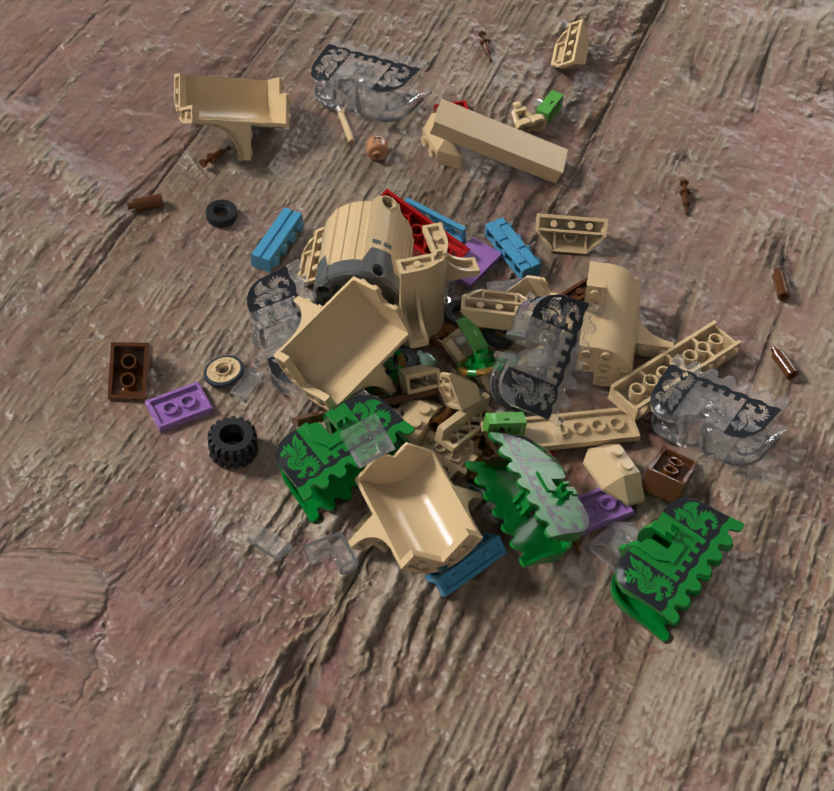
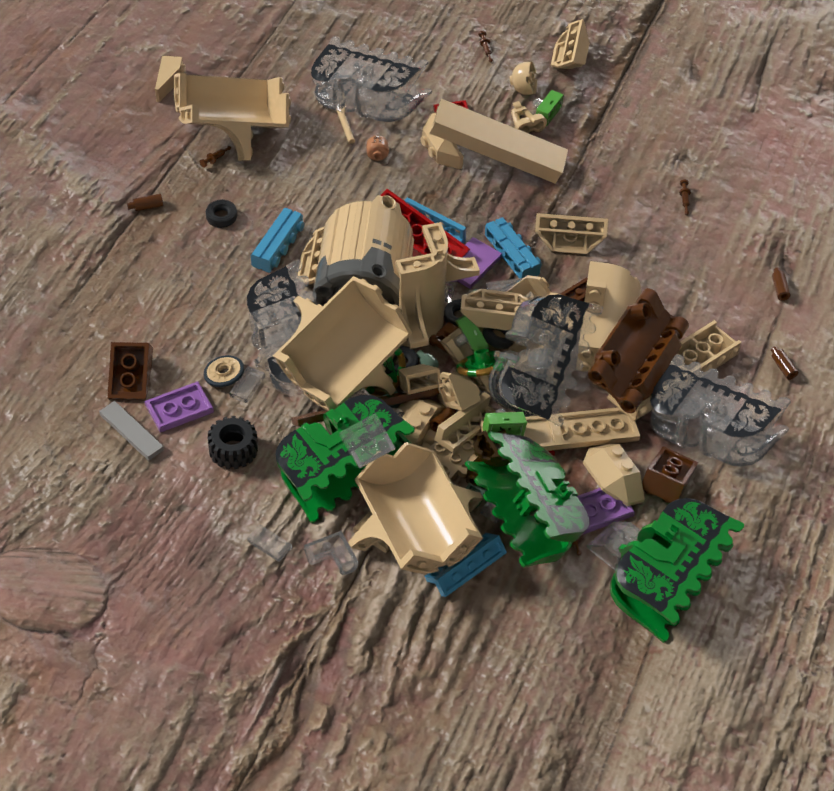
(131, 430): none -> light grey tile
(165, 82): none -> tan slope
(524, 79): none -> tan cylinder
(638, 351): none -> reddish brown panel

